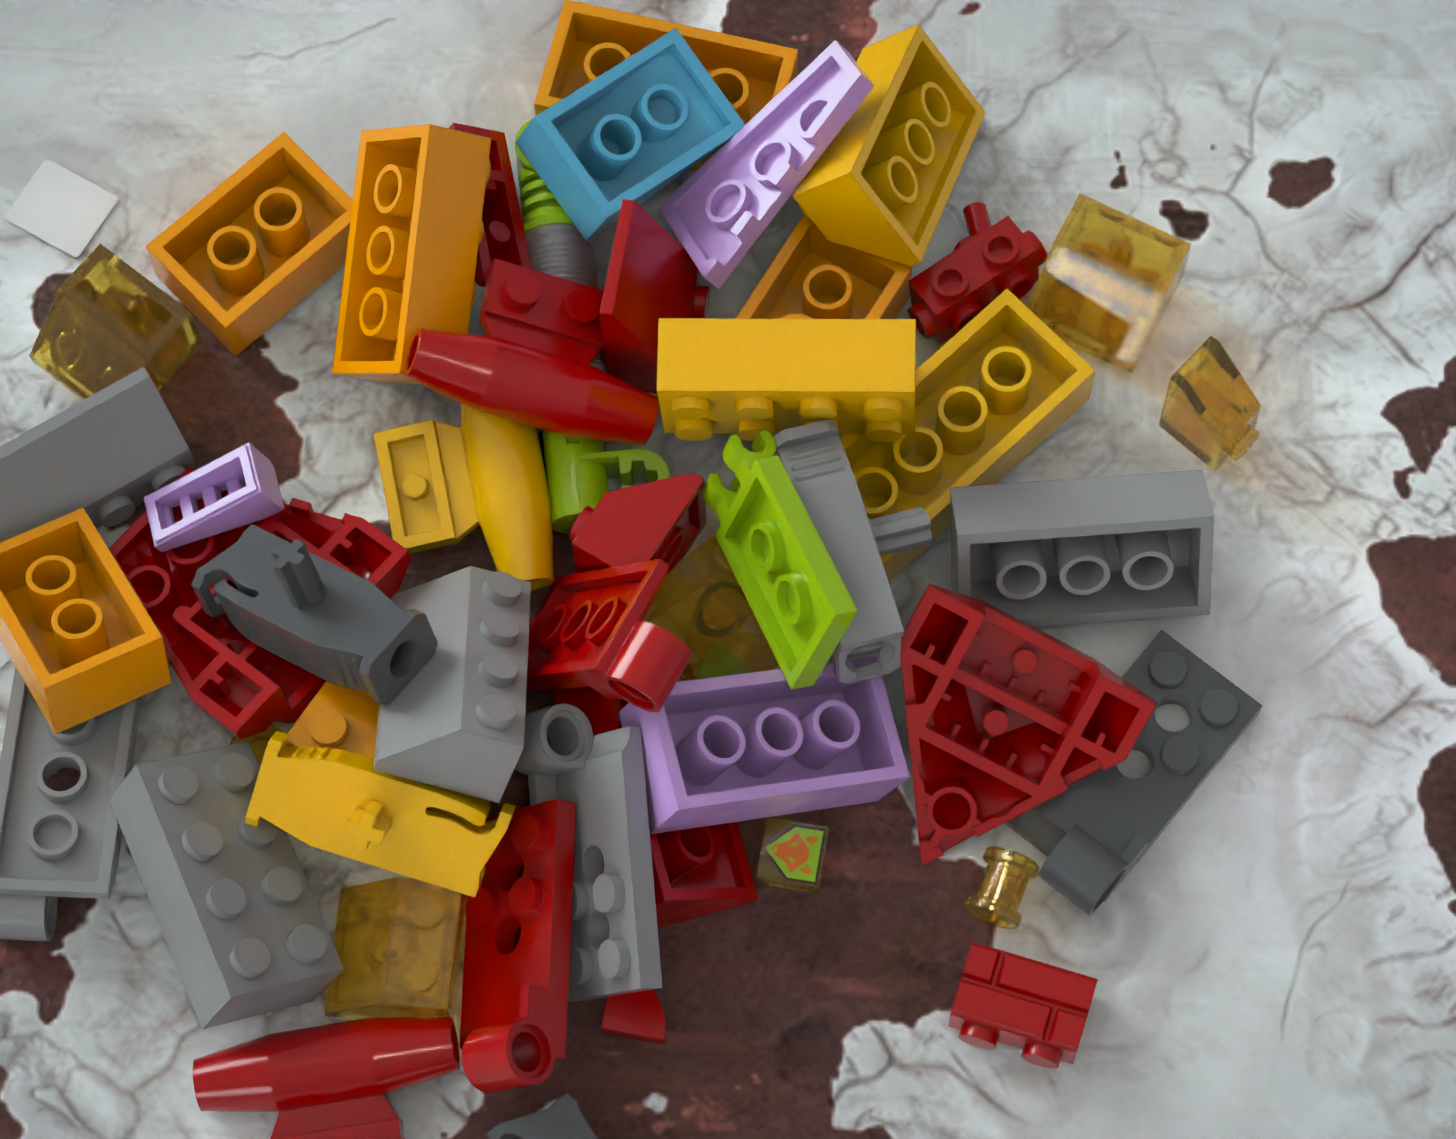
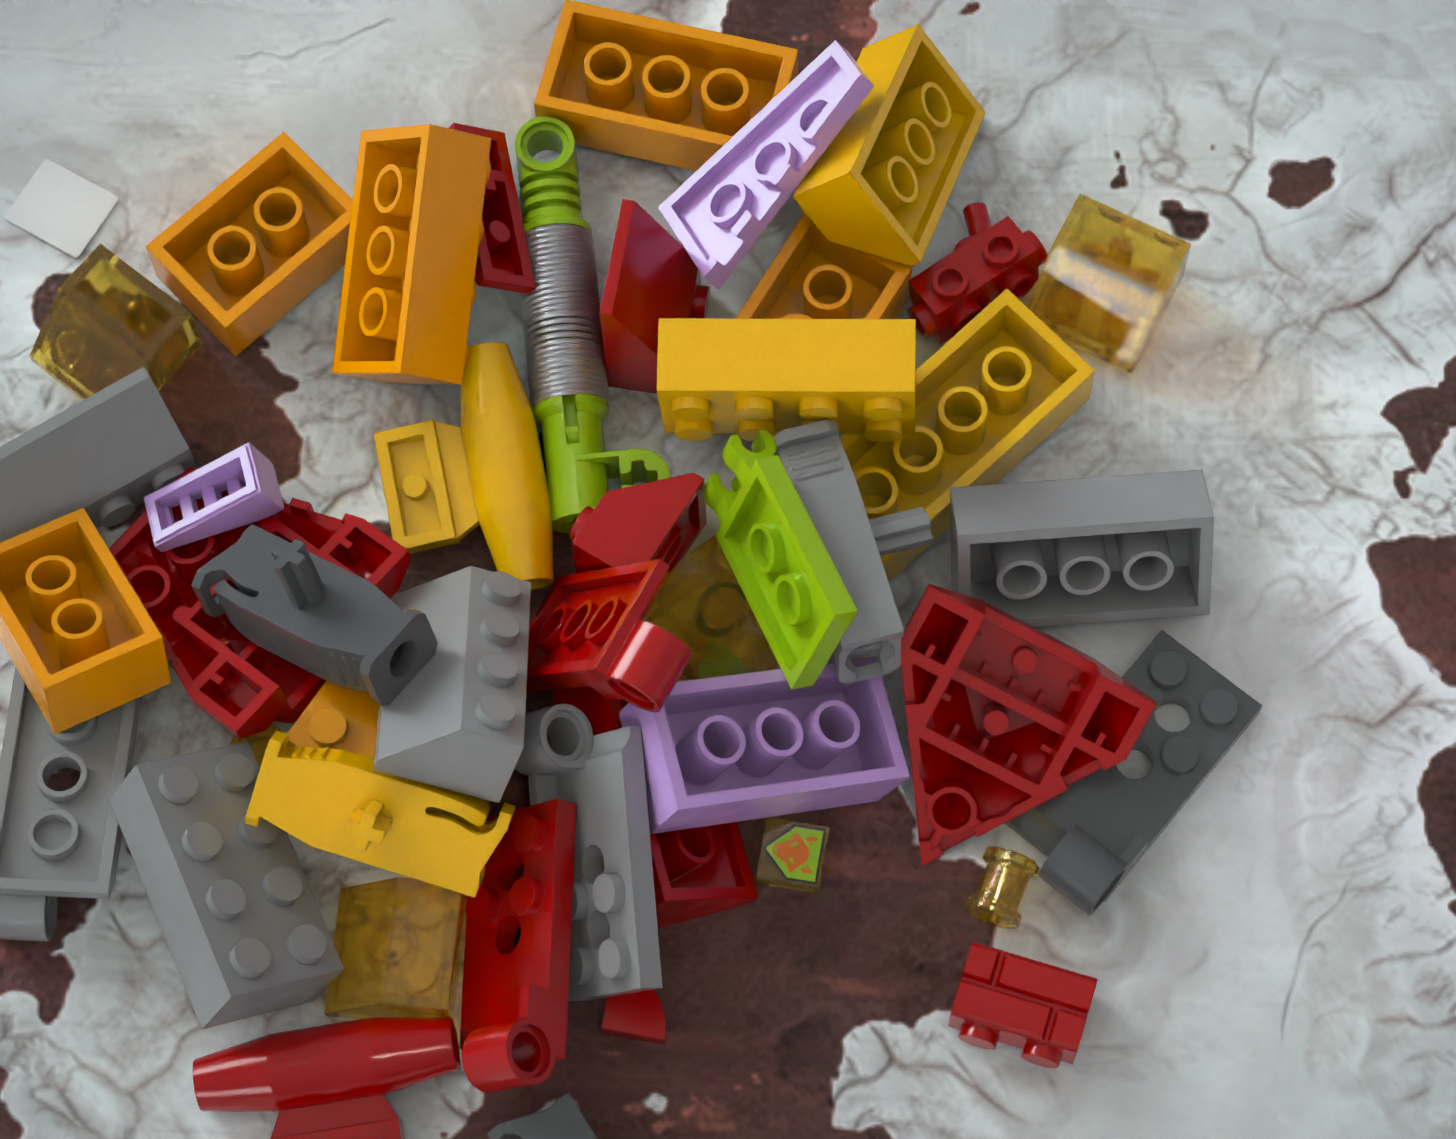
(535, 360): red plate -> none
(629, 132): medium azure slope -> none
(1211, 406): clear yellow slope -> none

